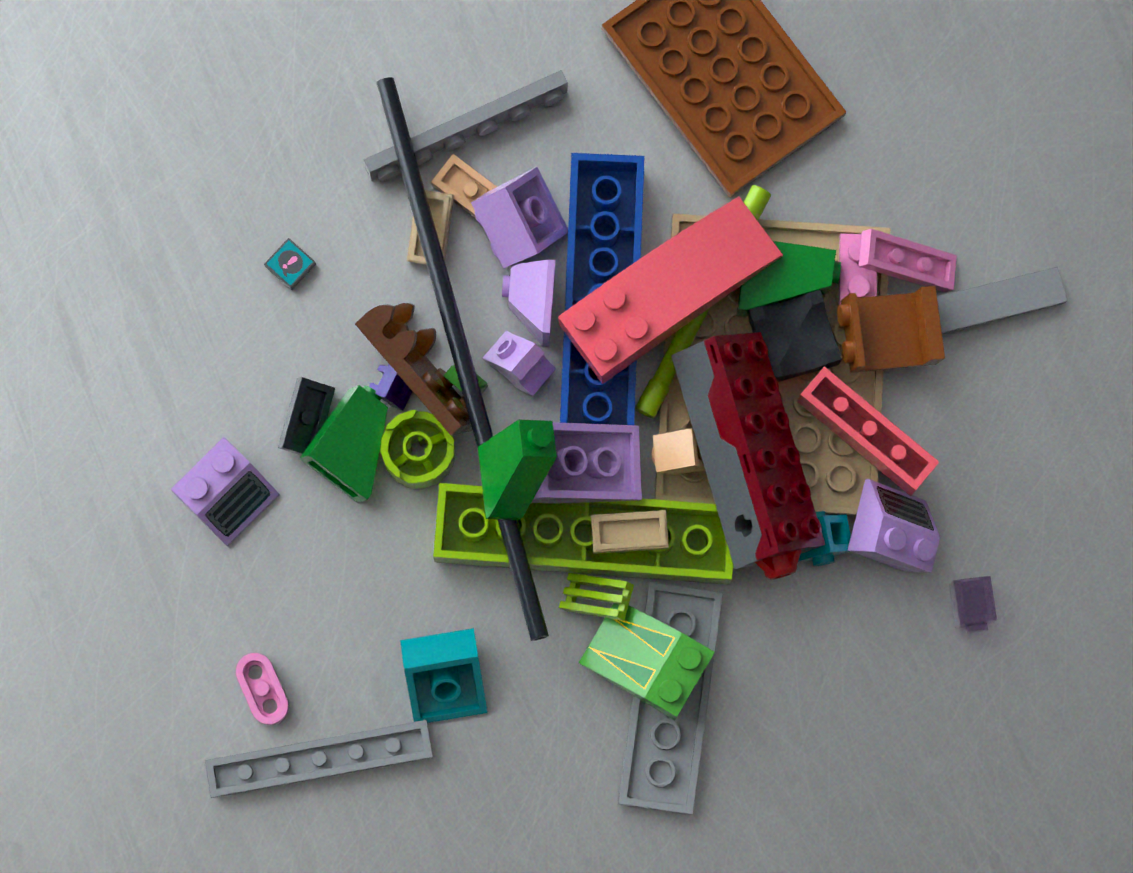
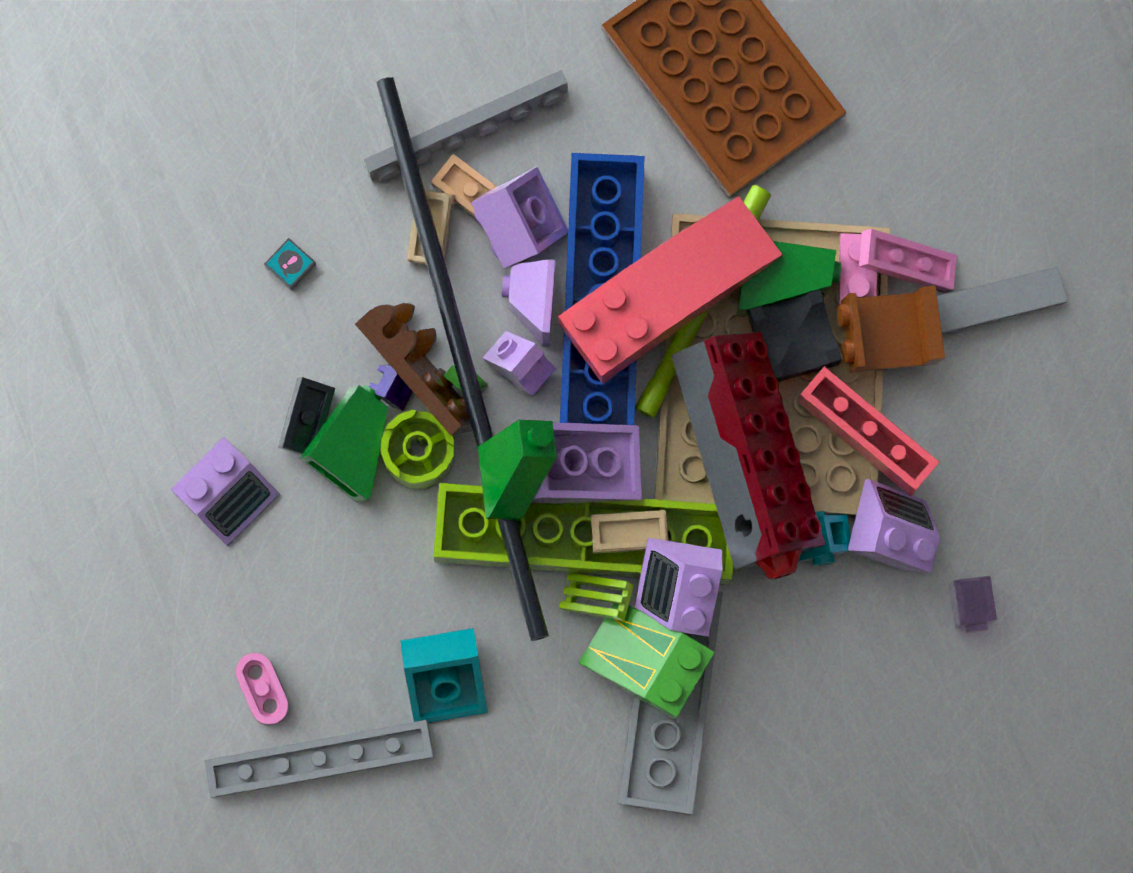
(676, 453): light nougat brick -> none
(679, 585): none -> lavender slope

